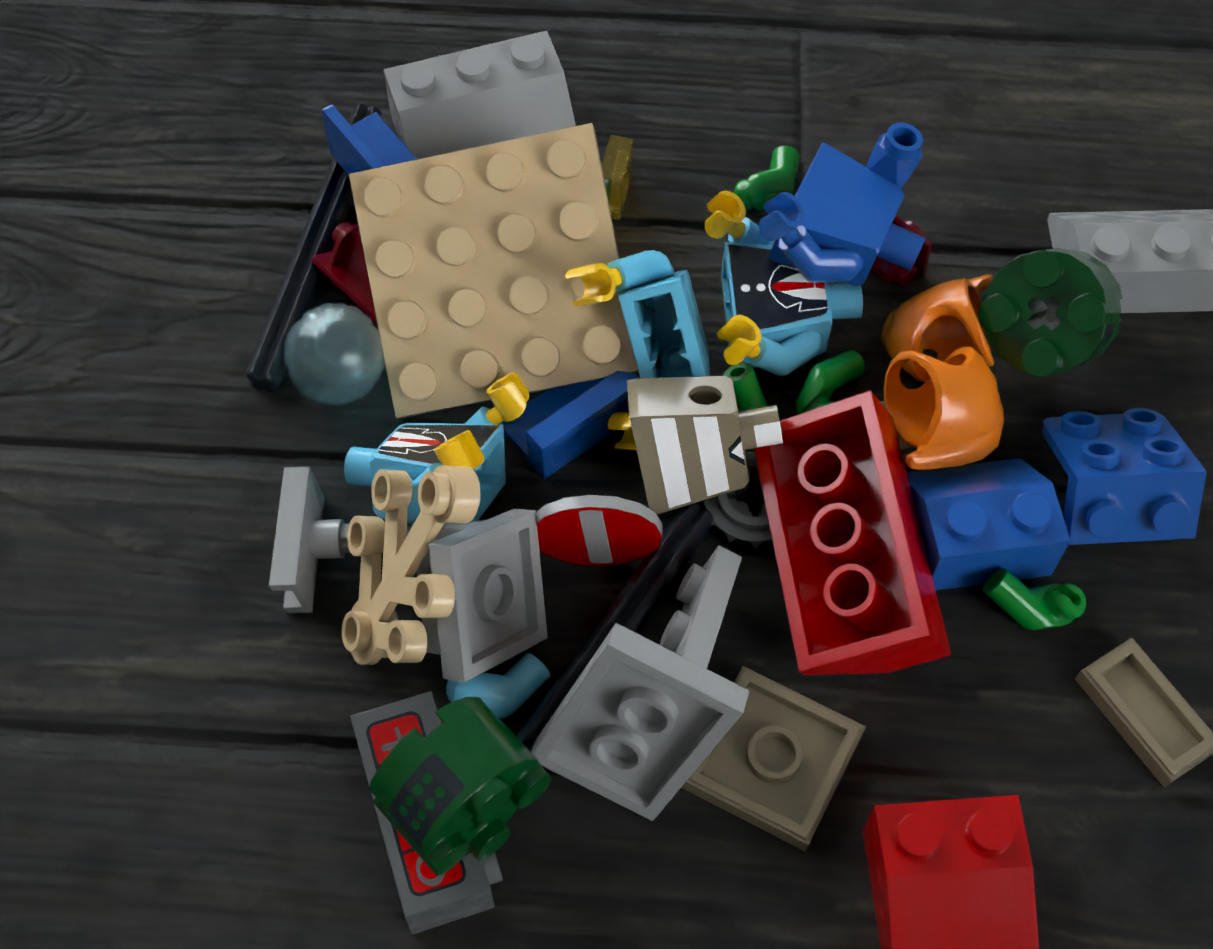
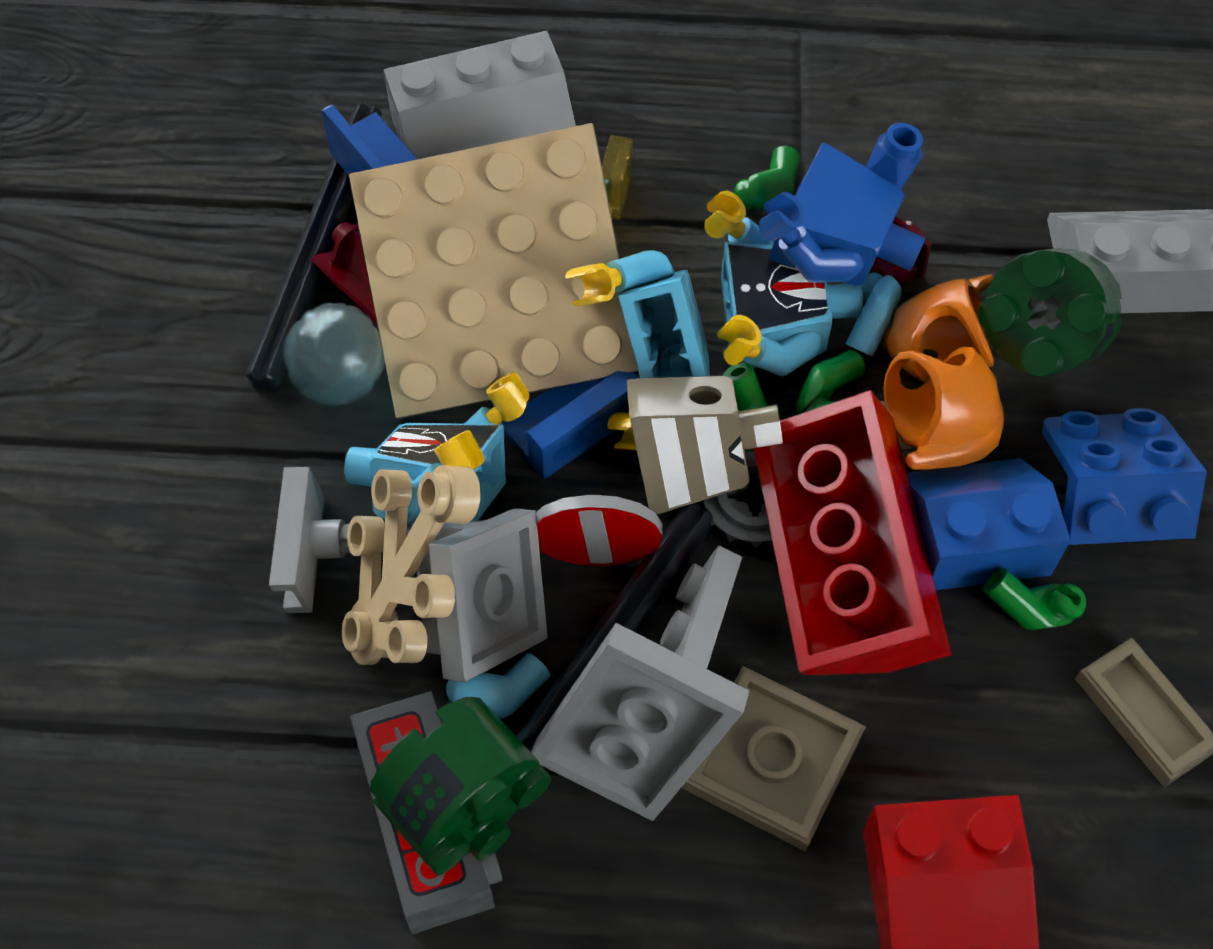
(881, 300): none -> medium azure arm

